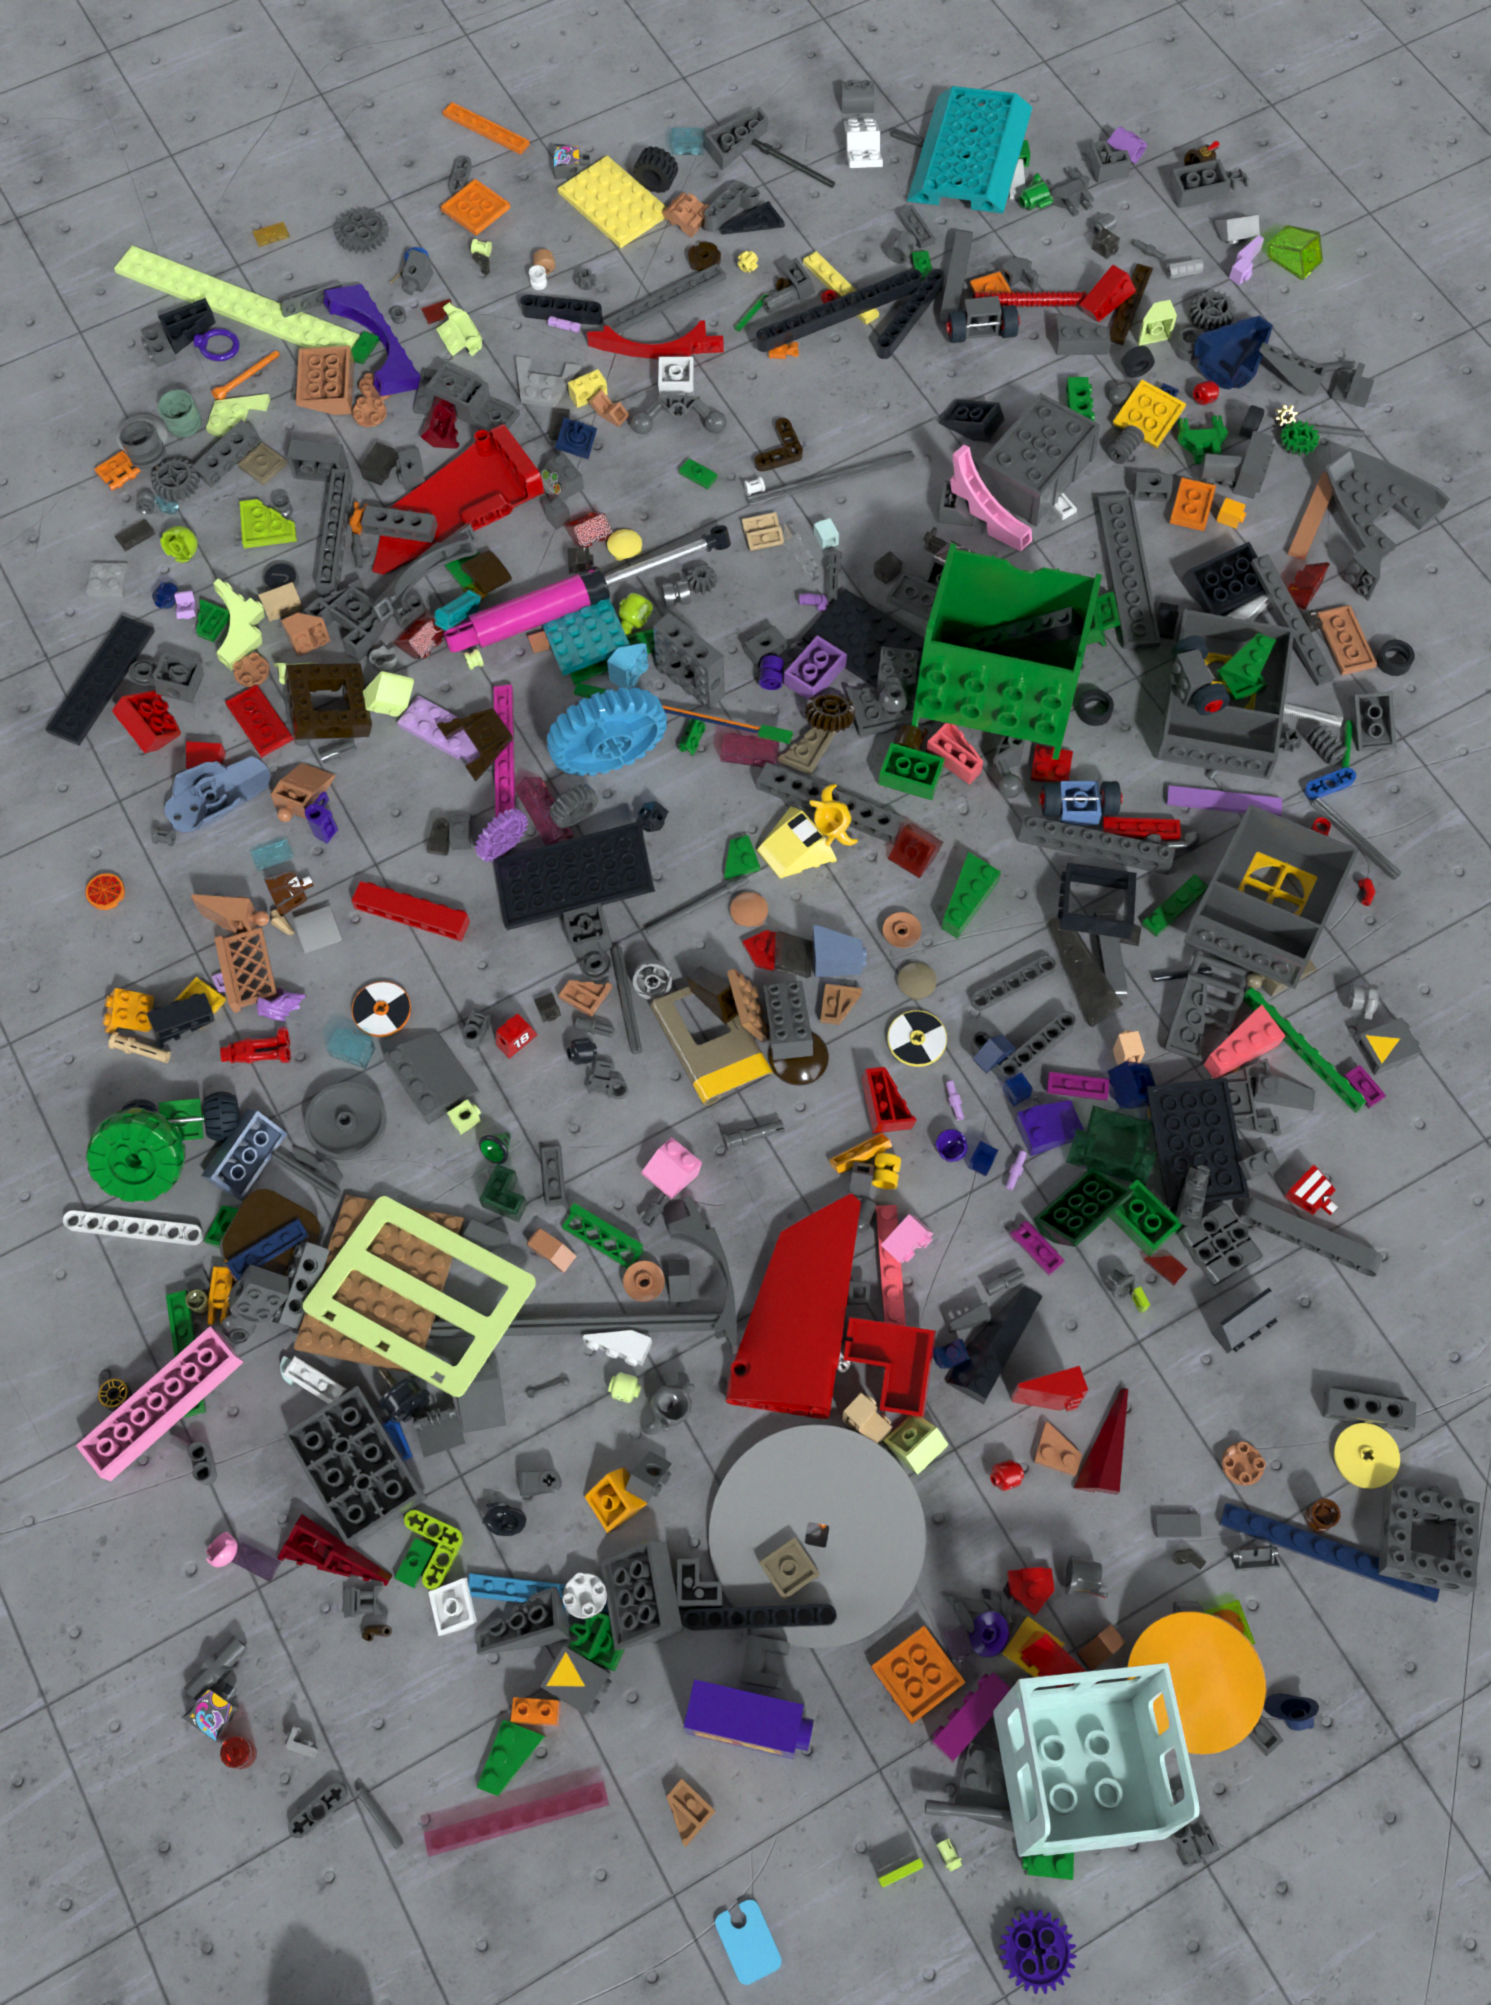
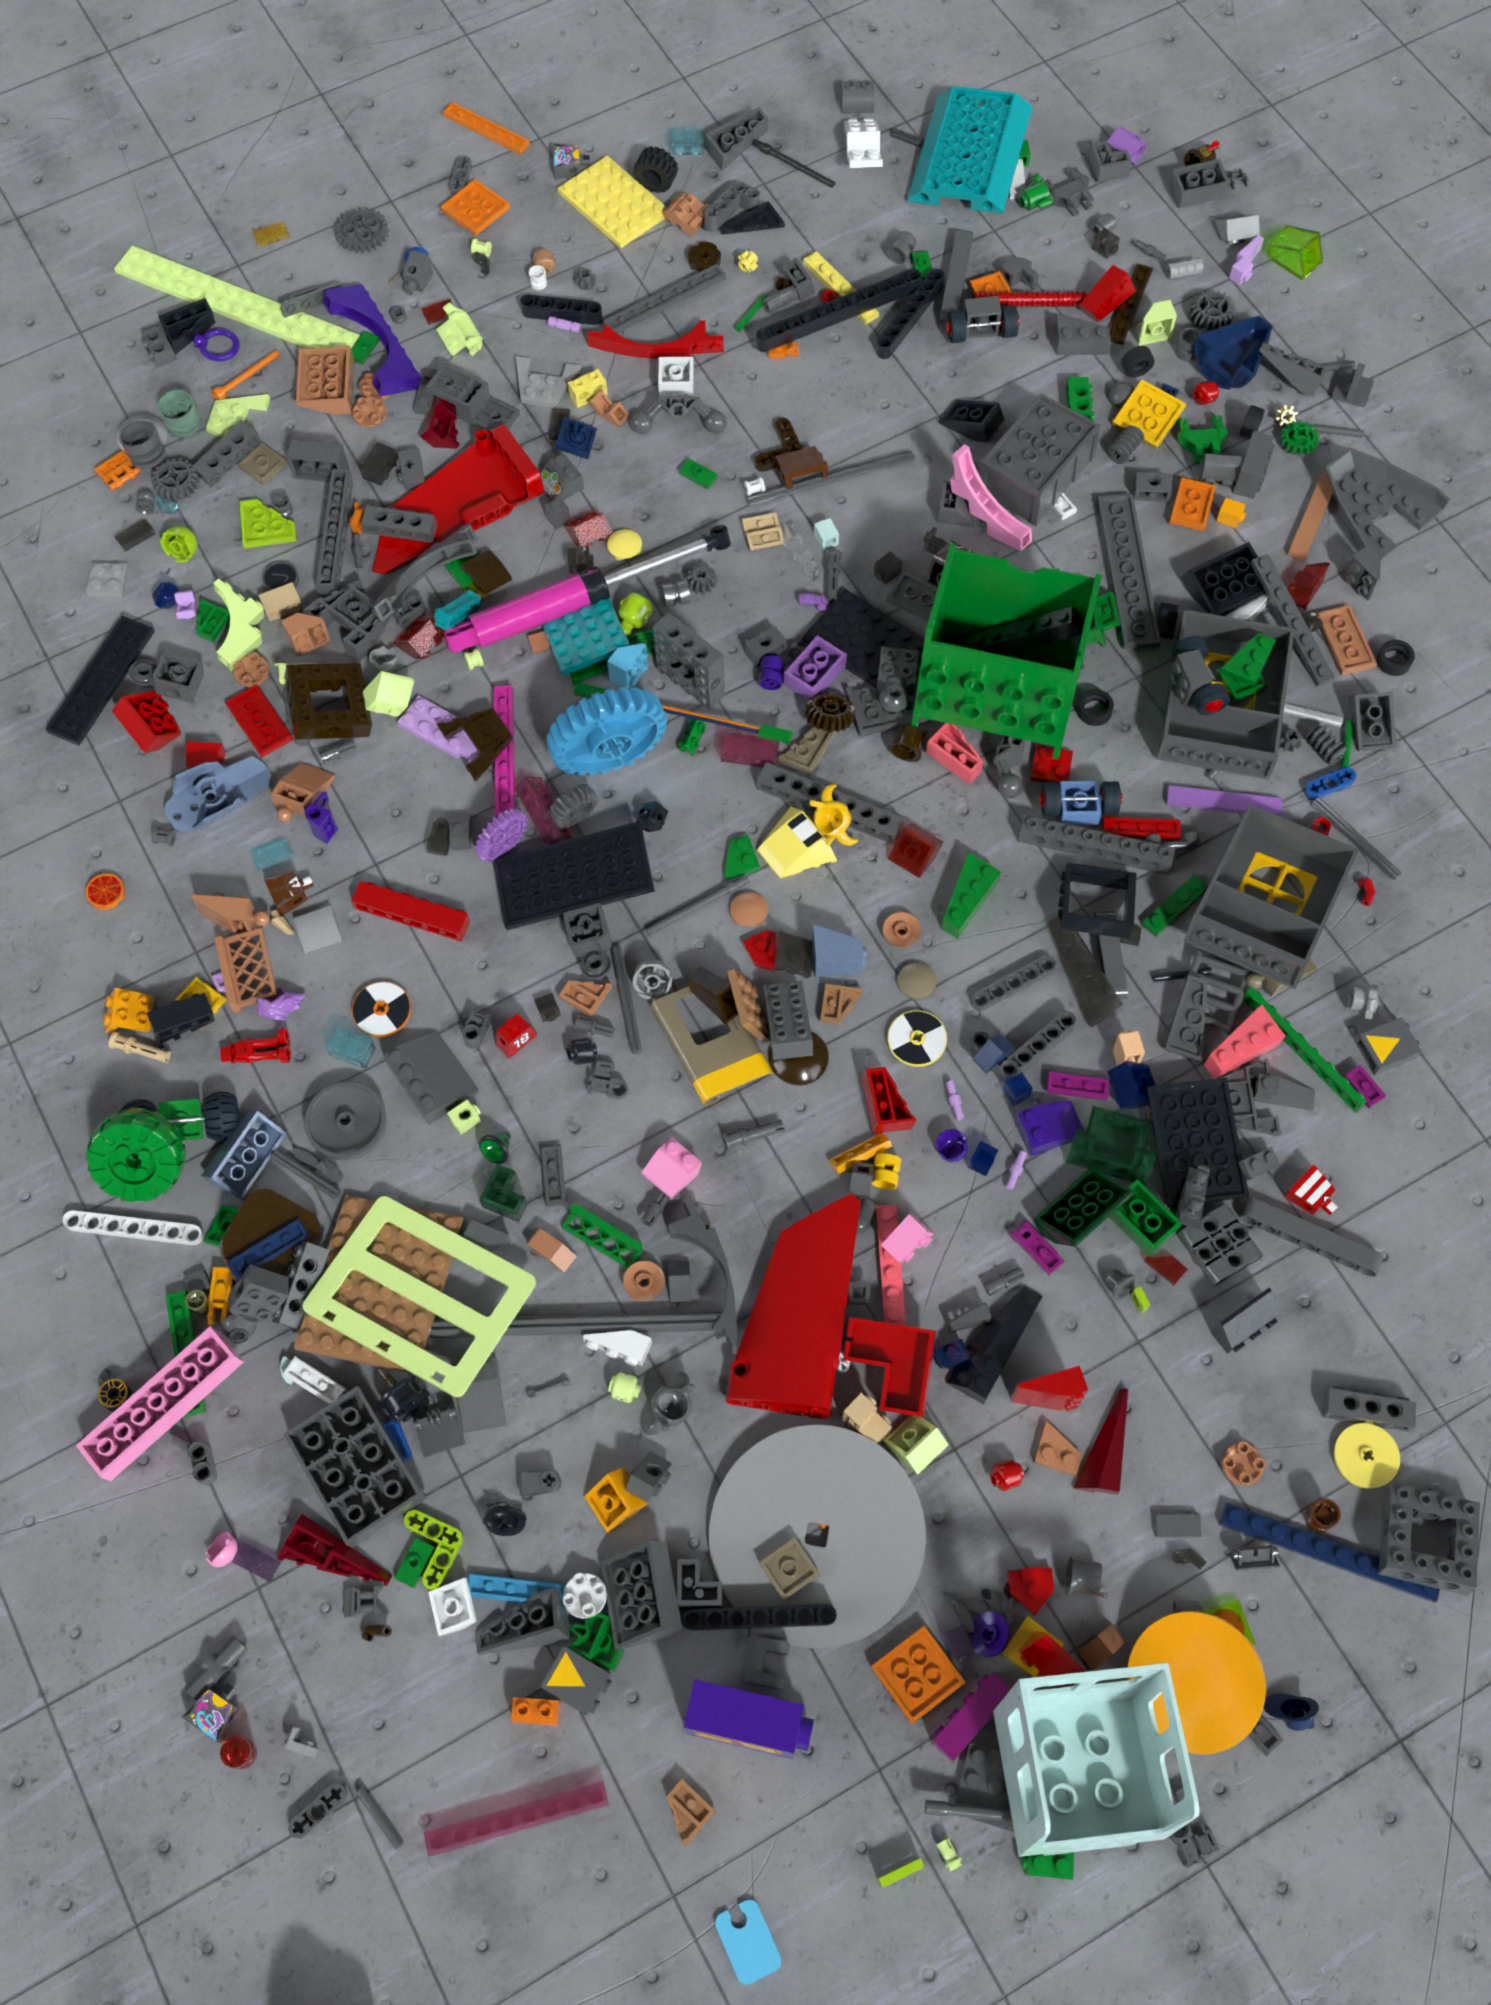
(508, 1754): green wing -> none
(799, 464): none -> reddish brown panel
(911, 771): green brick -> none
(916, 226): dark grey plate -> none
(1017, 1955): dark purple gear -> none

